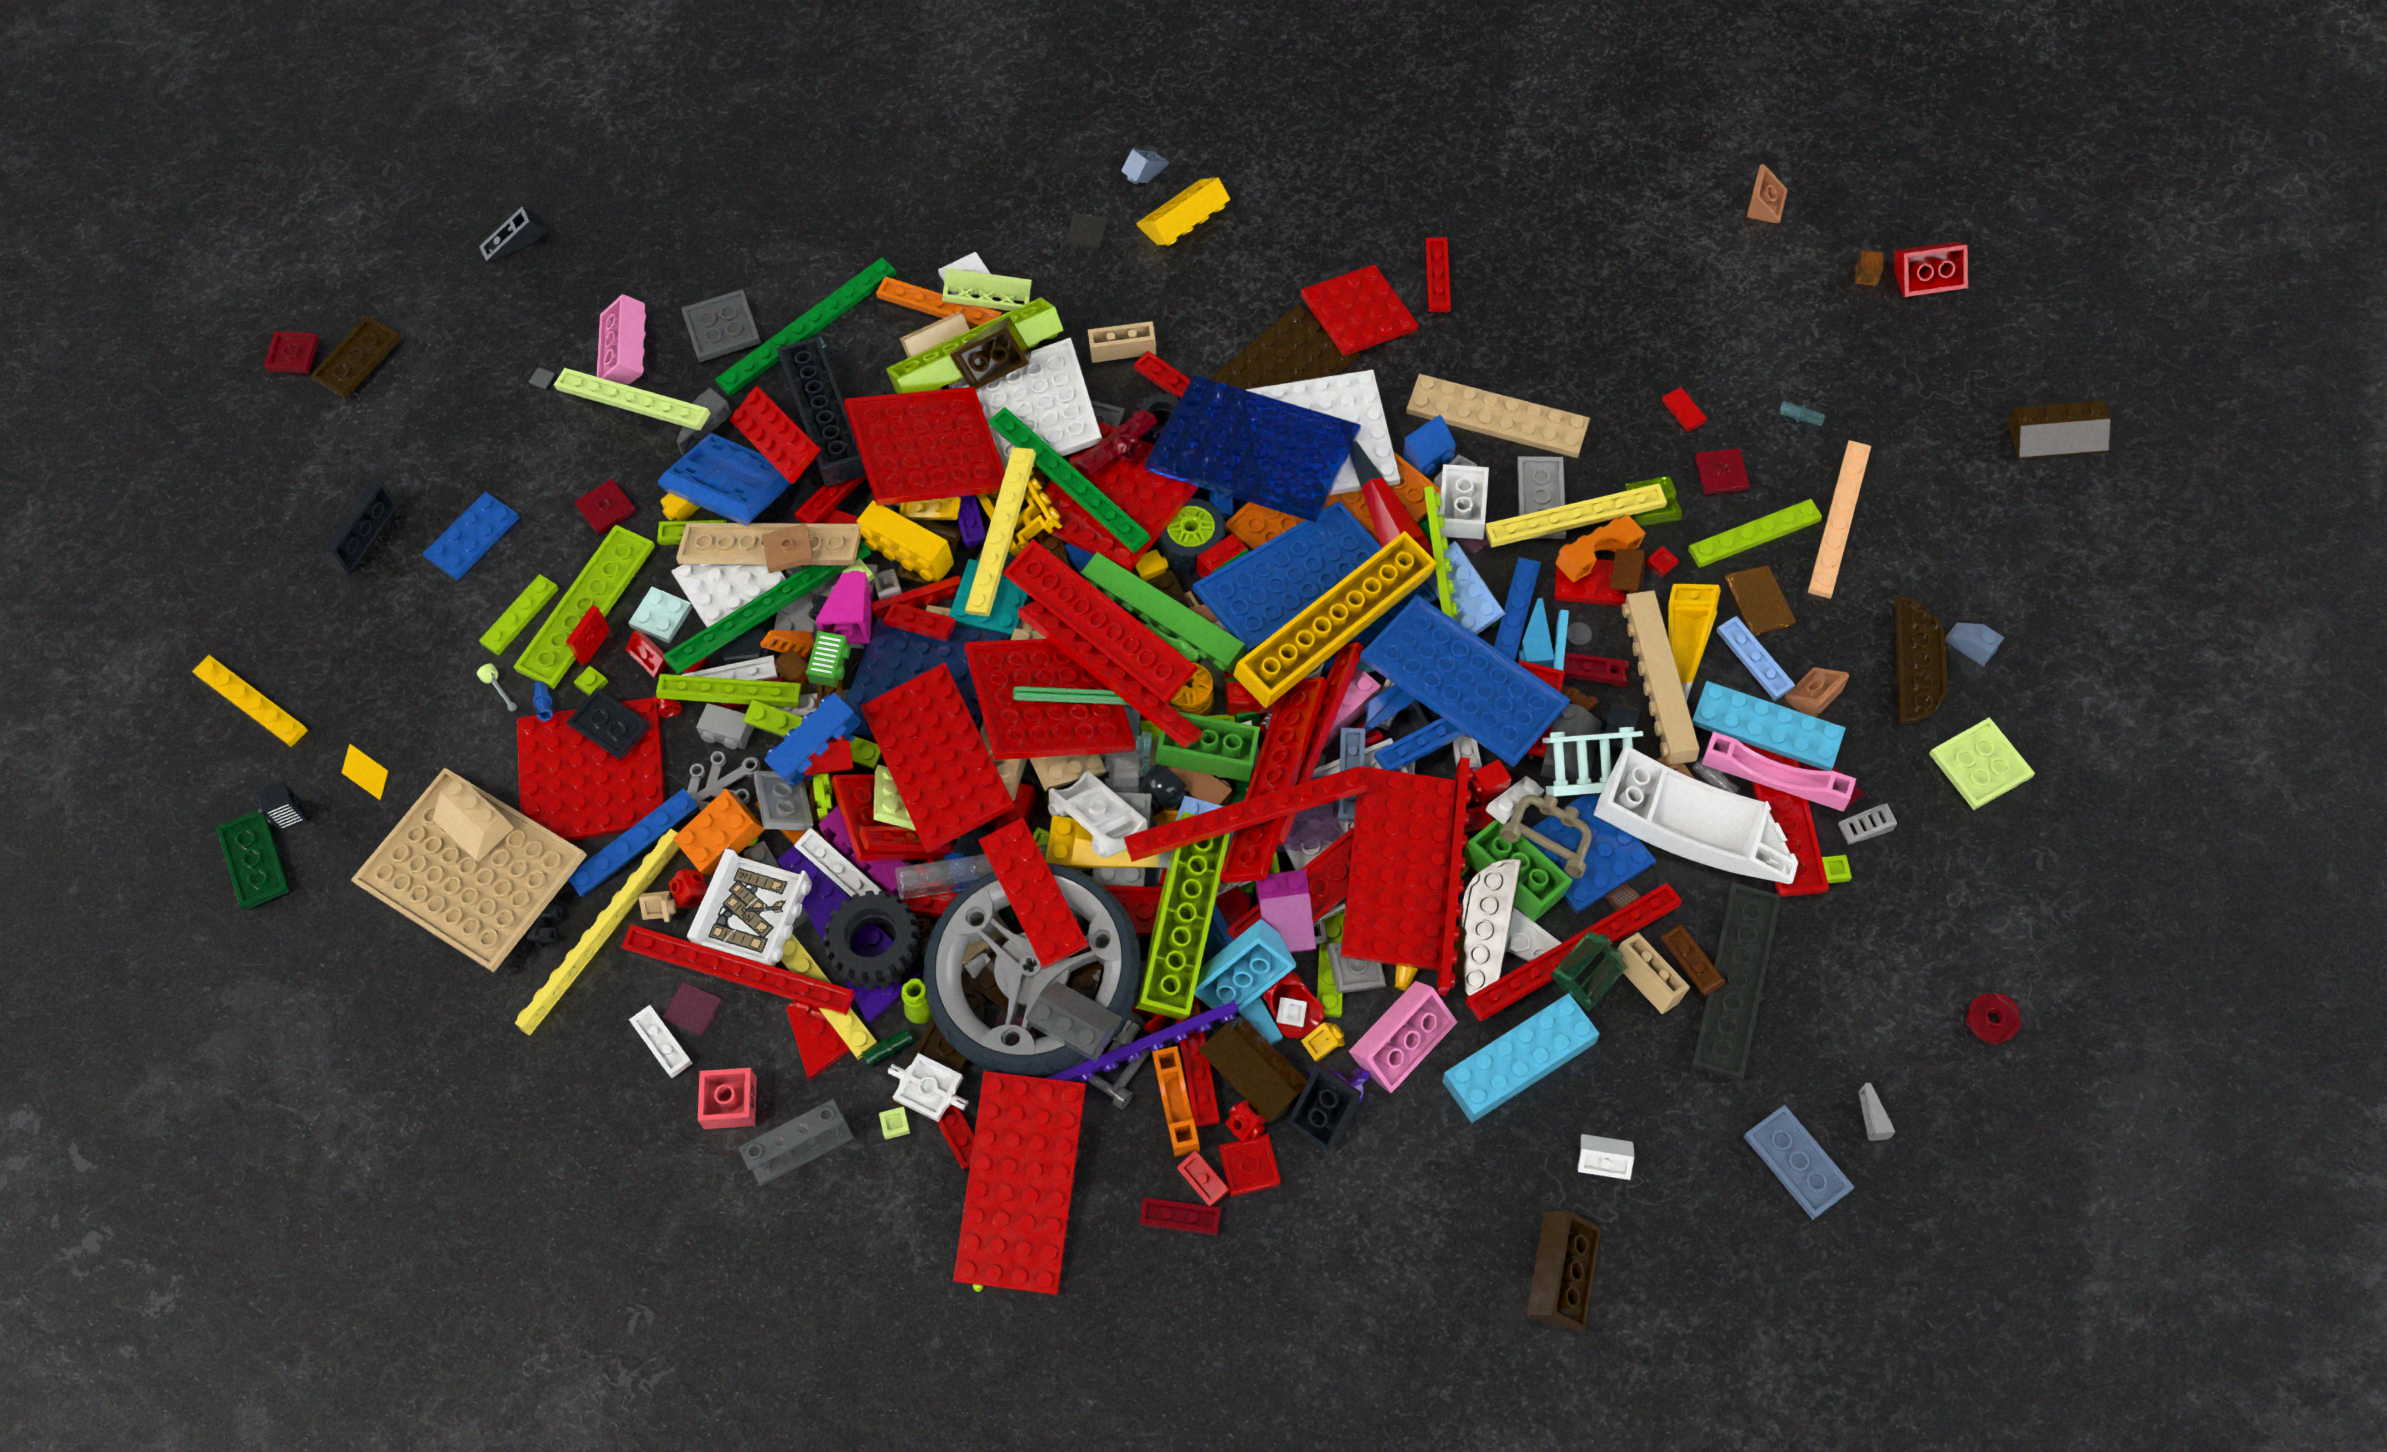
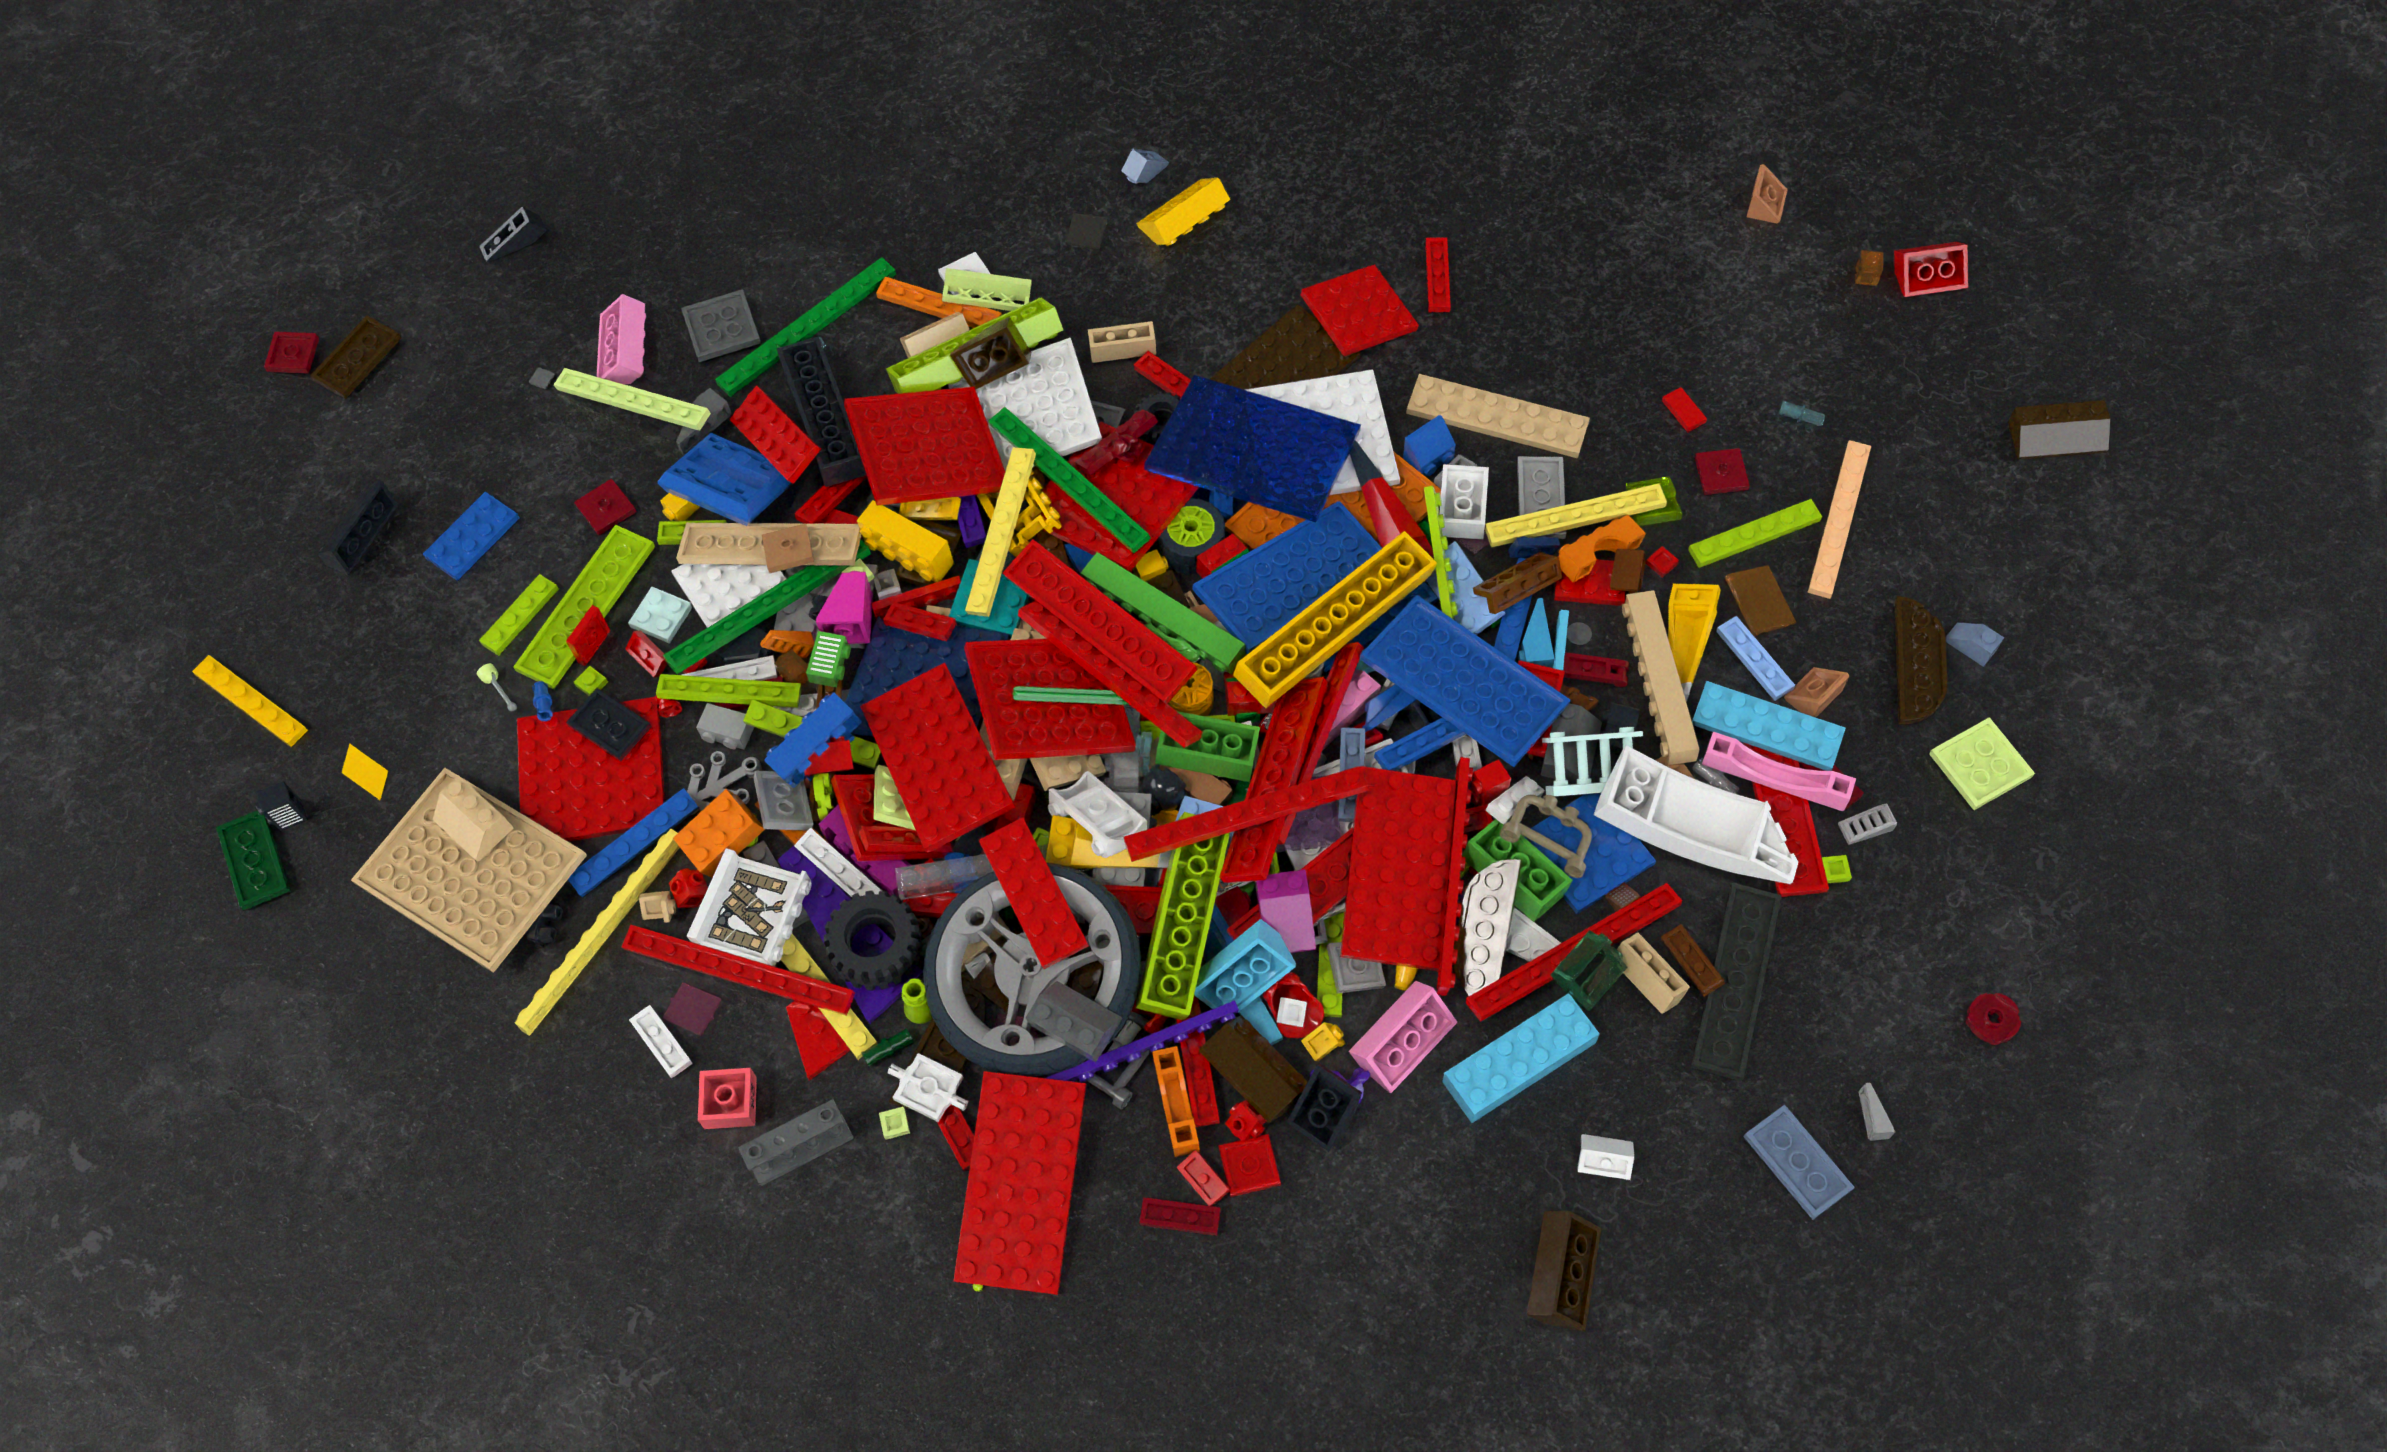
(1519, 581): none -> reddish brown fence
(1526, 547): none -> dark blue plate

